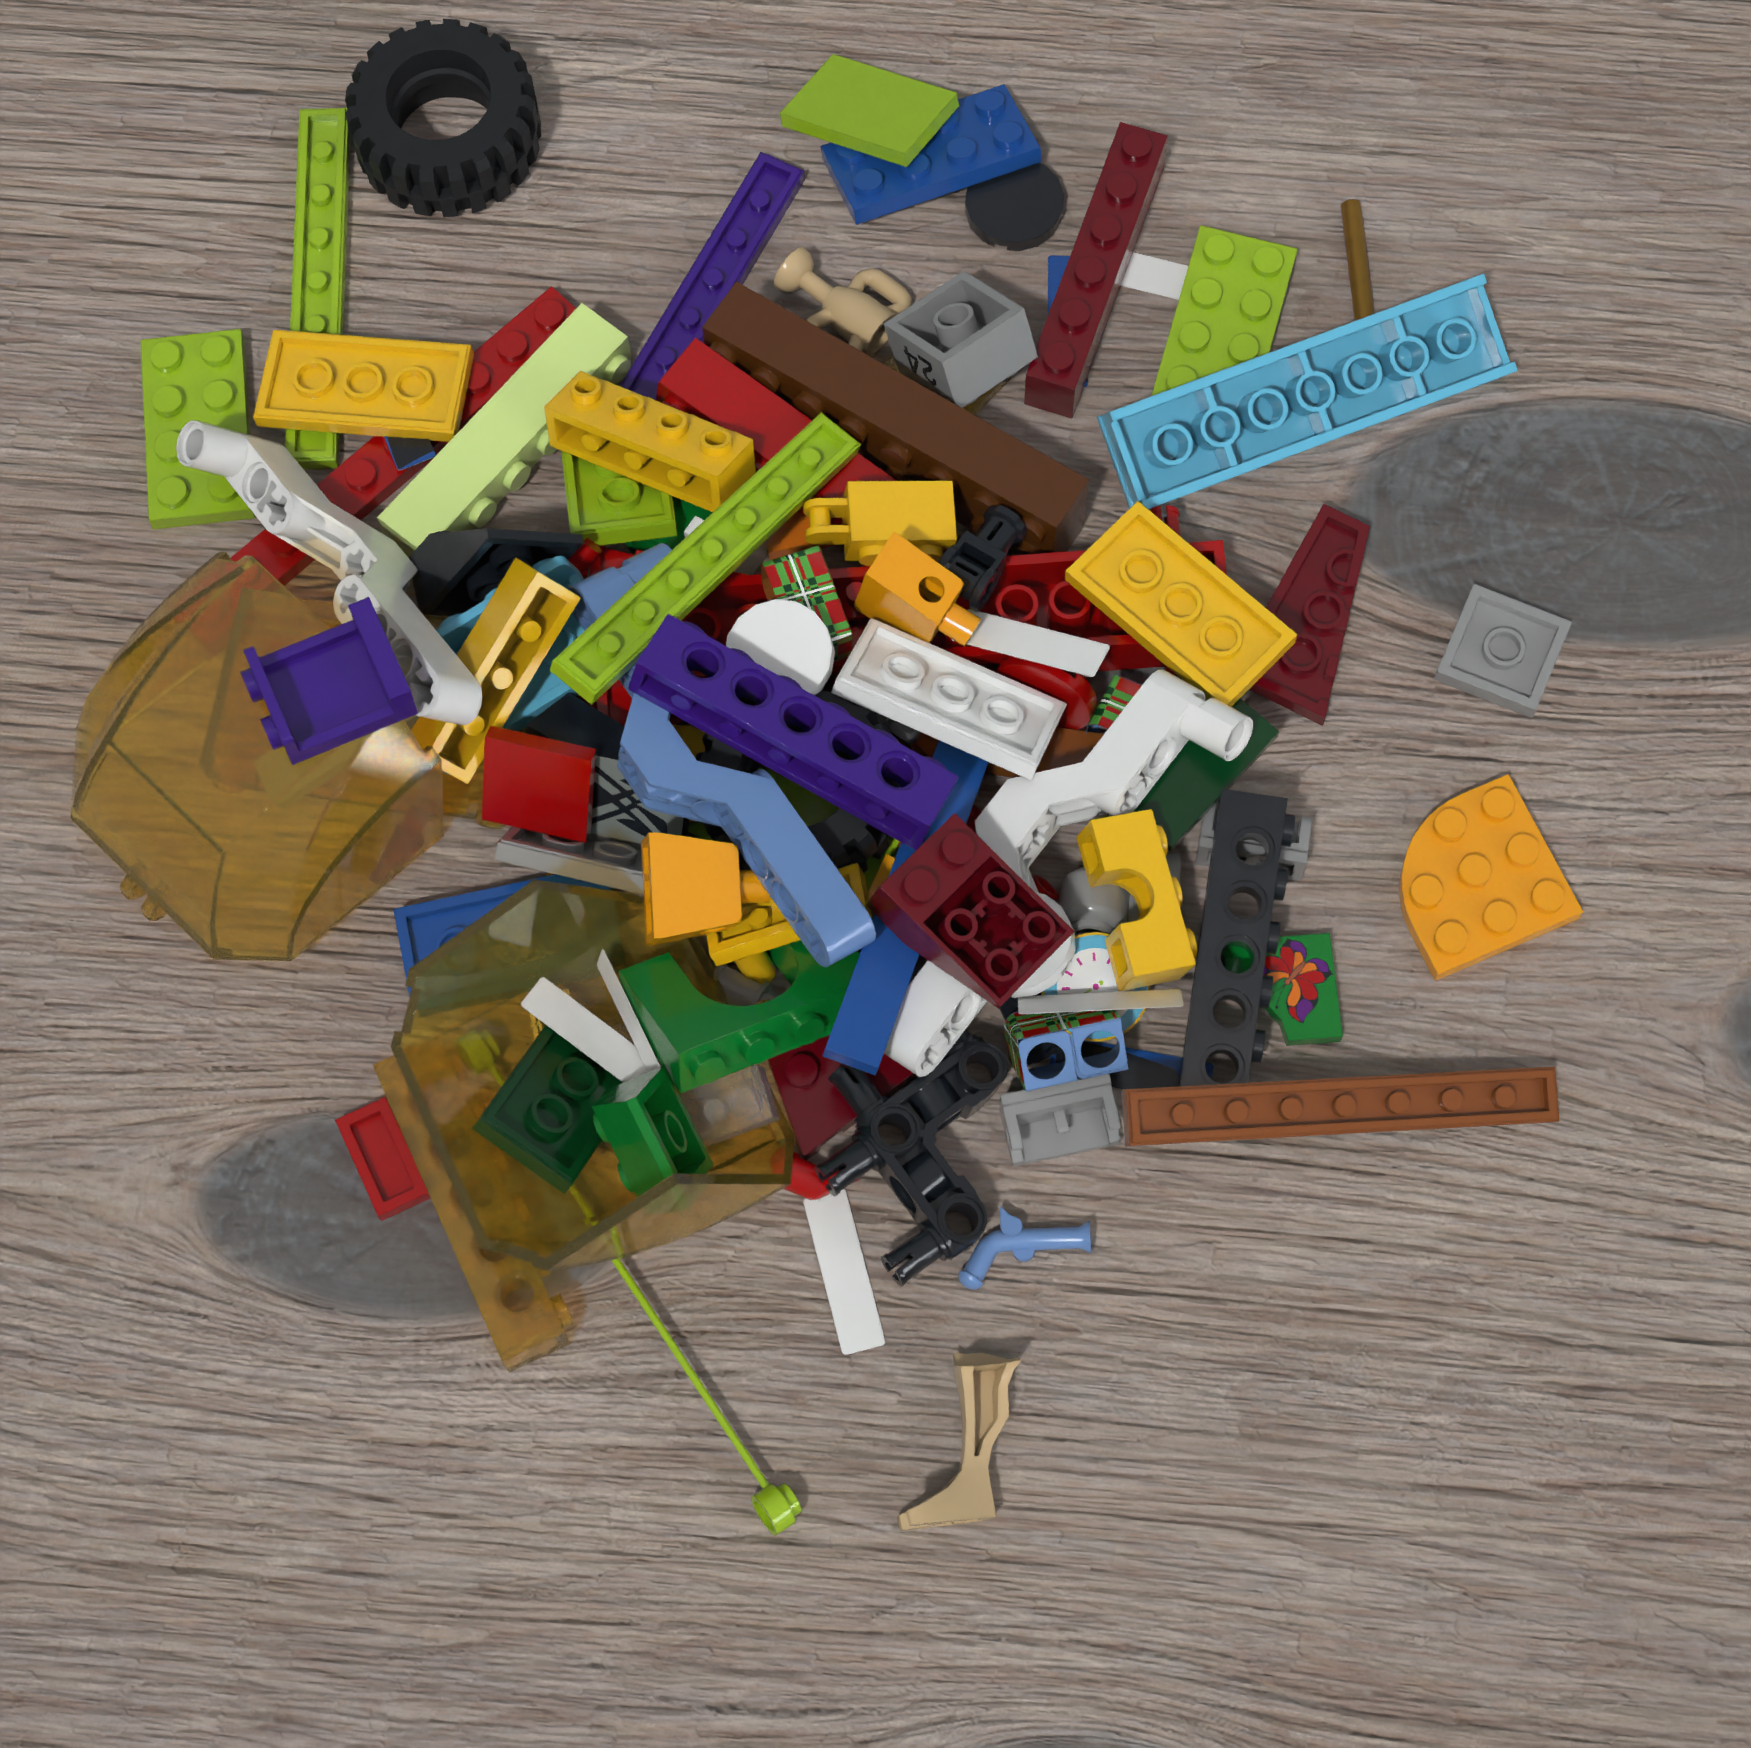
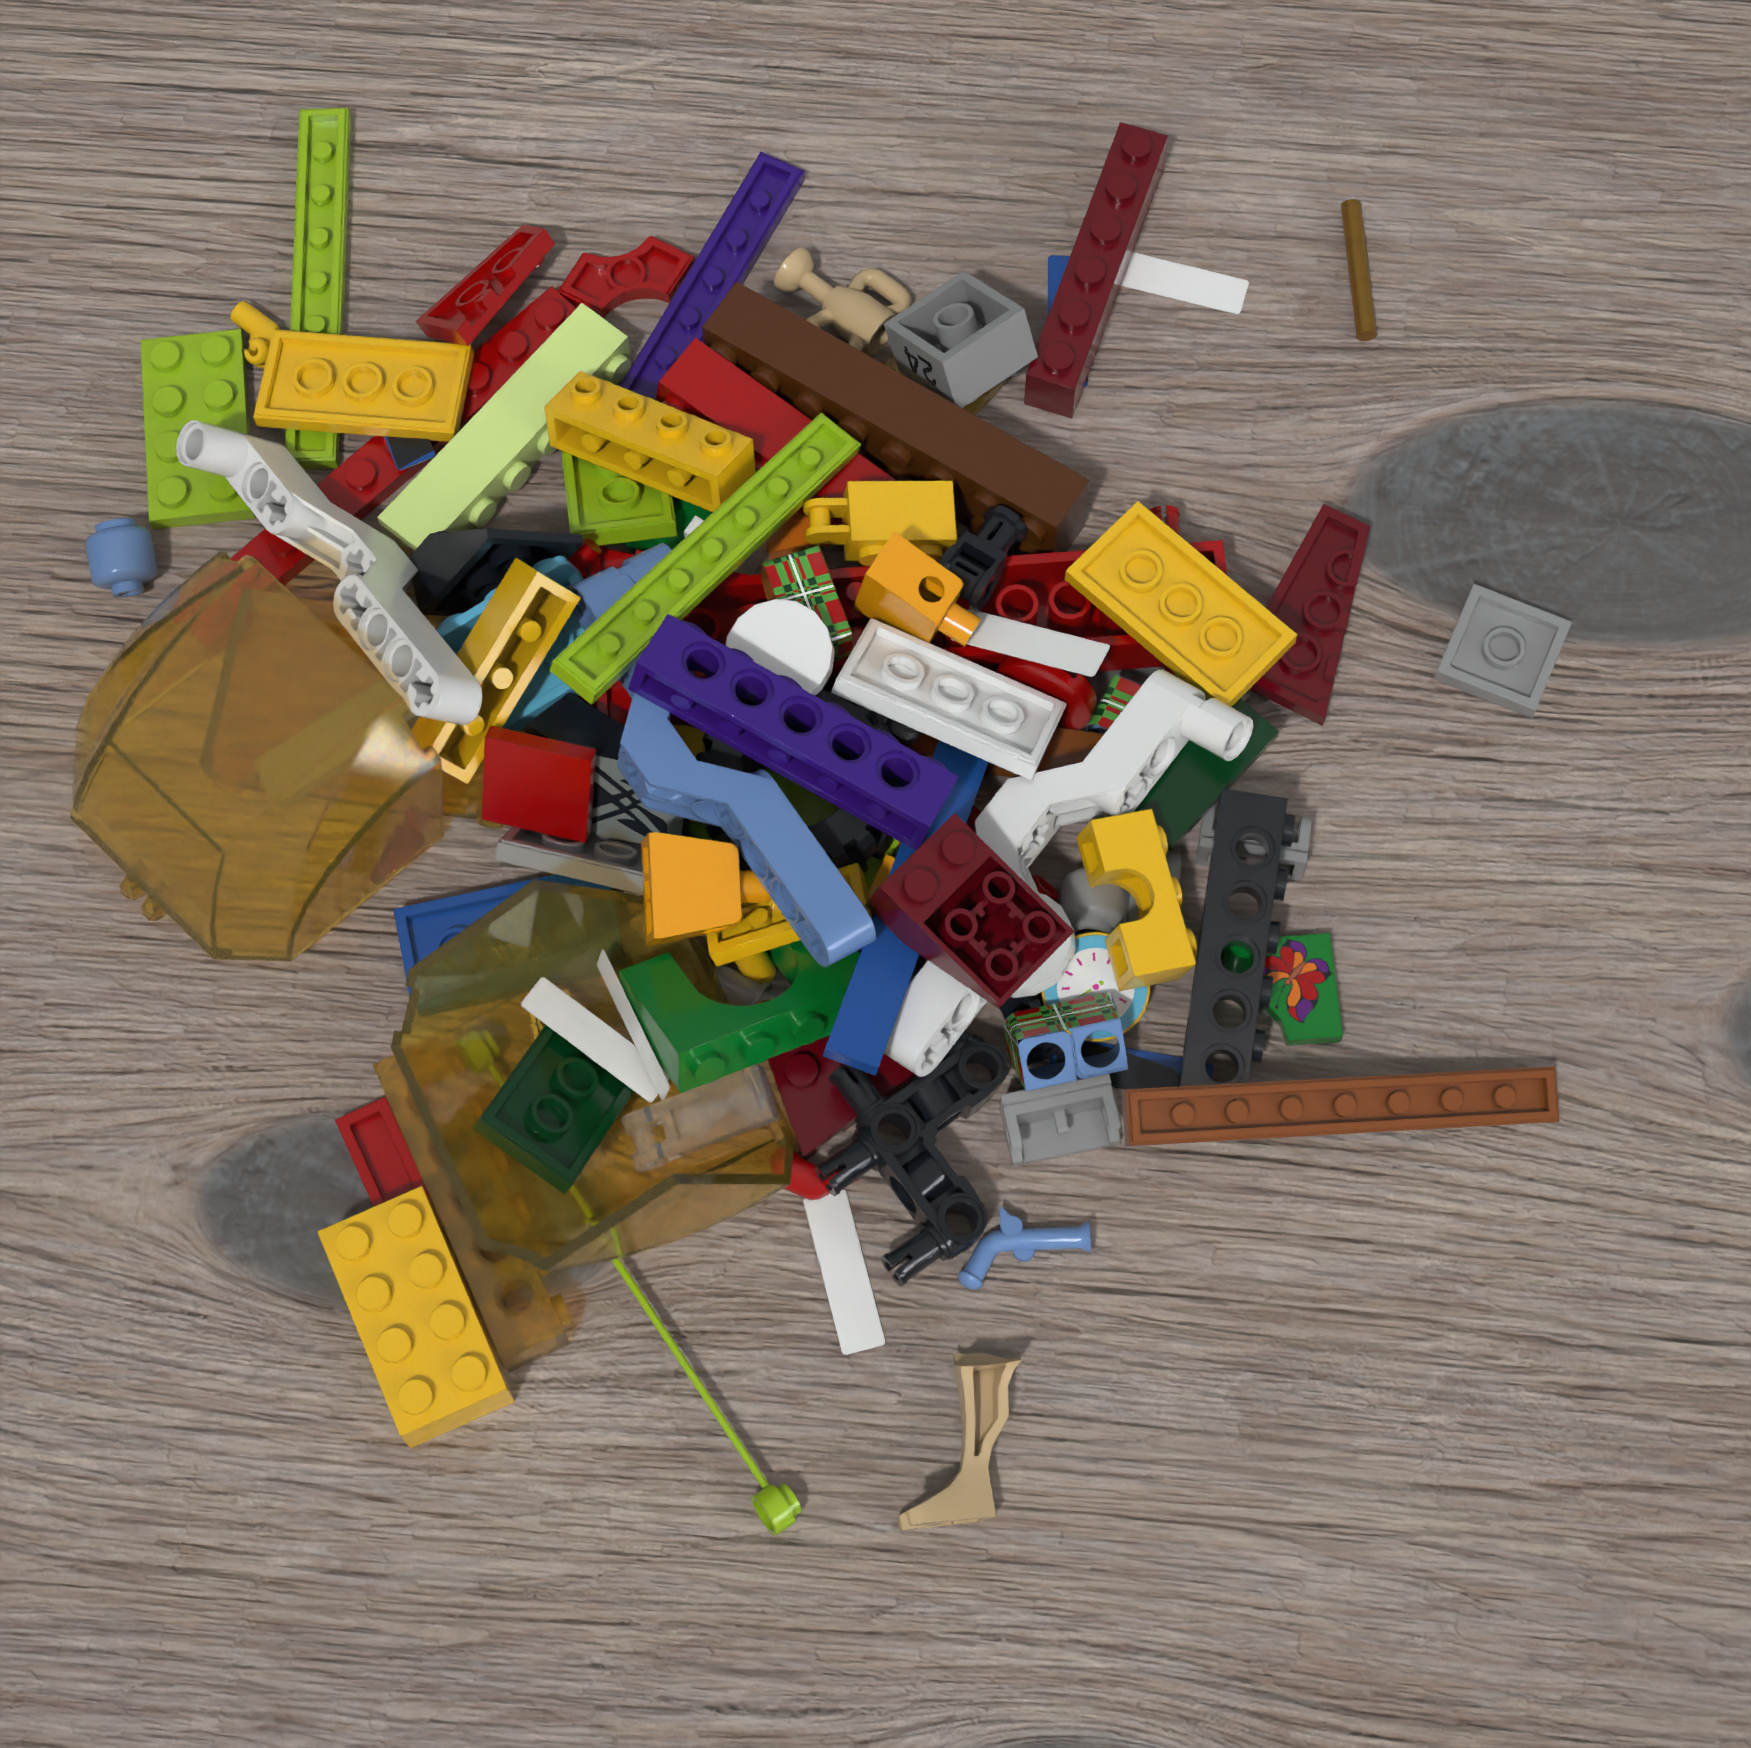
(121, 557): none -> medium blue head
(259, 328): none -> yellow arm
(330, 686): dark purple panel -> none
(415, 1317): none -> yellow brick
(434, 65): black tyre -> none
(482, 292): none -> red wing
(645, 273): none -> red tile
(649, 1131): green slope -> none
(869, 110): lime tile -> none
(973, 146): blue plate -> none
(1016, 208): black tile -> none
(1100, 1001): white sticker -> none
(1225, 306): lime plate -> none
(1305, 394): medium azure tile -> none
(1481, 880): light orange plate -> none

